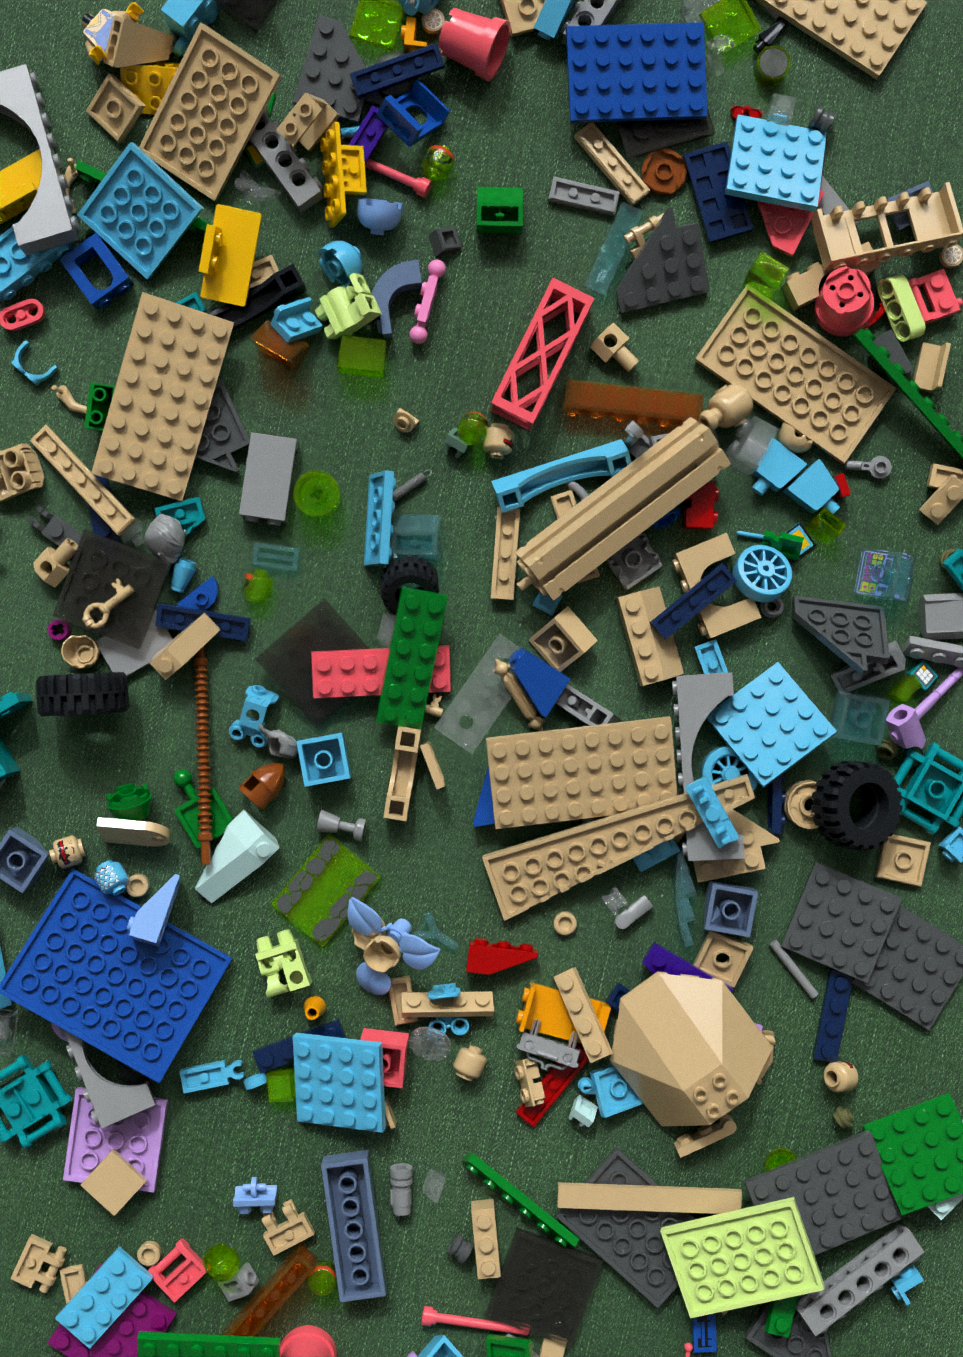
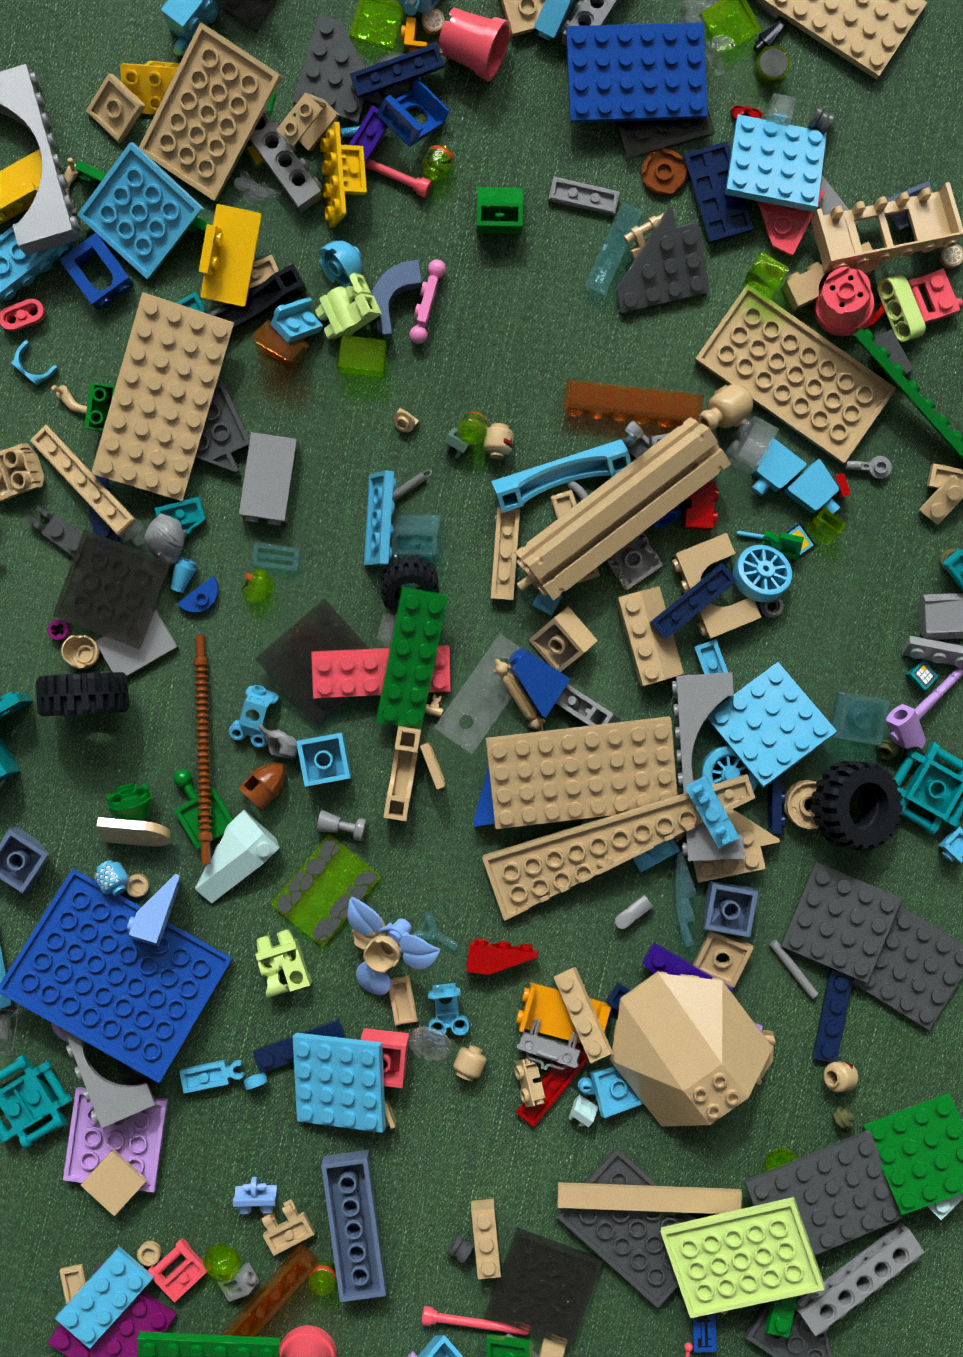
(31, 1261): tan plate -> none
(58, 559): tan piece -> none
(67, 851): tan head -> none
(98, 29): torso -> none
(122, 593): tan piece -> none
(136, 44): tan slope -> none
(181, 617): dark blue plate -> none
(184, 646): tan slope -> none
(281, 1085): clear neon green piece -> none
(304, 494): clear neon green brick -> none
(316, 1003): light orange cone -> none
(378, 214): light blue cylinder -> none
(401, 1193): light grey axle -> none
(434, 1184): clear slope -> none
(444, 240): dark grey slope -> none
(465, 1005): tan plate -> none
(512, 1195): green plate -> none
(565, 923): tan tile -> none
(571, 300): coral piece -> none
(612, 163): tan tile -> none
(615, 901): clear wheel -> none
(619, 351): tan piece -> none
(705, 1136): tan plate -> none
(794, 443): tan hair -> none
(848, 629): dark grey wing -> none
(848, 679): light grey slope -> none
(884, 574): clear light blue slope -> none
(903, 860): tan tile -> none
(904, 688): clear neon green piece -> none
(904, 1281): medium azure bracket -> none
(931, 366): tan panel -> none

